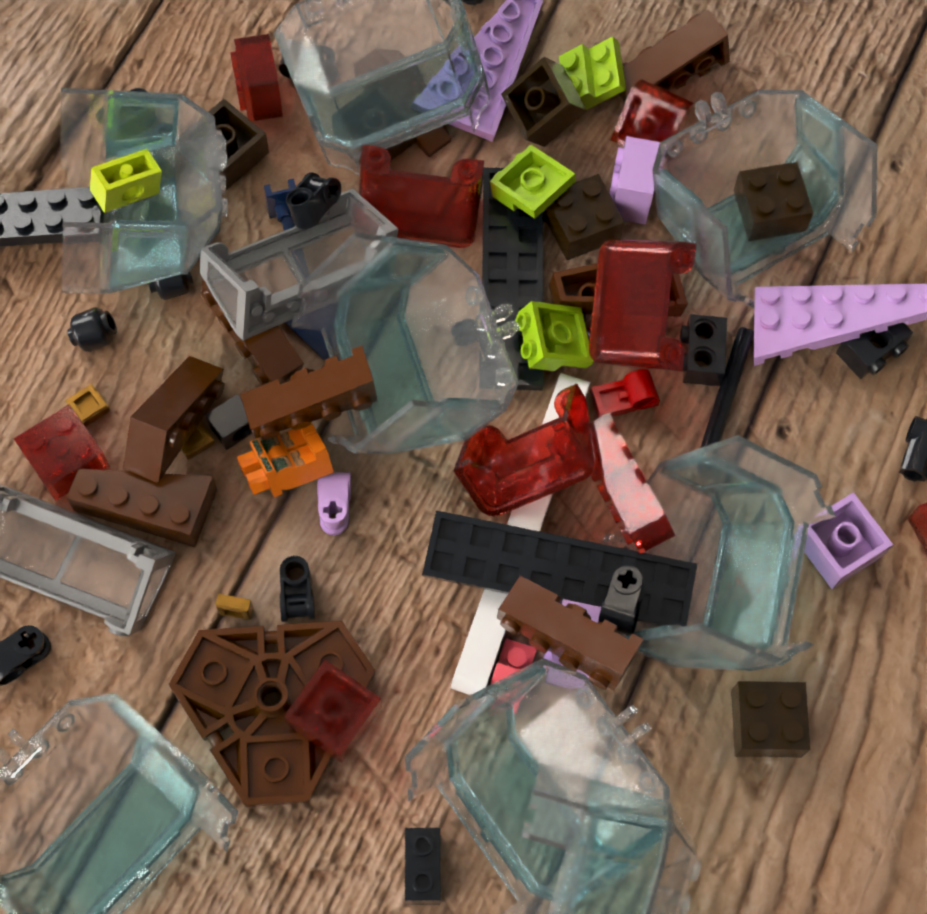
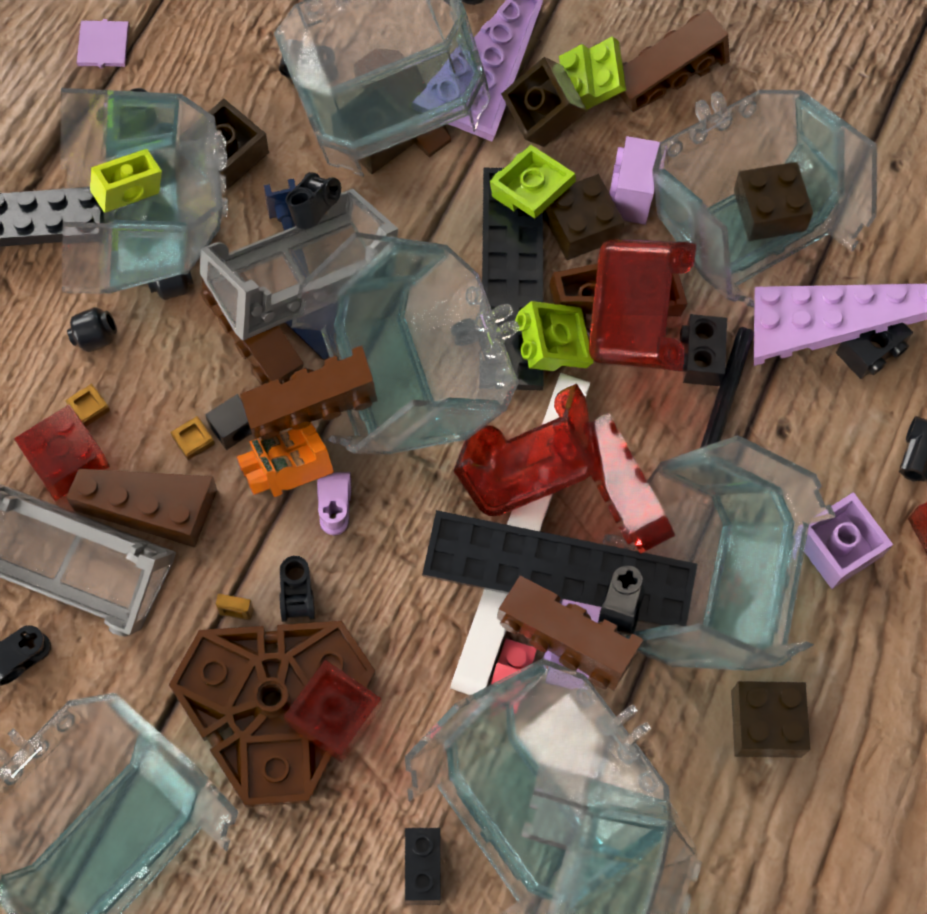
(103, 43): none -> lavender piece
(170, 417): reddish brown wedge -> none
(256, 77): clear red brick -> none
(423, 204): clear red windscreen -> none
(627, 395): red plate -> none
(651, 114): clear red brick -> none

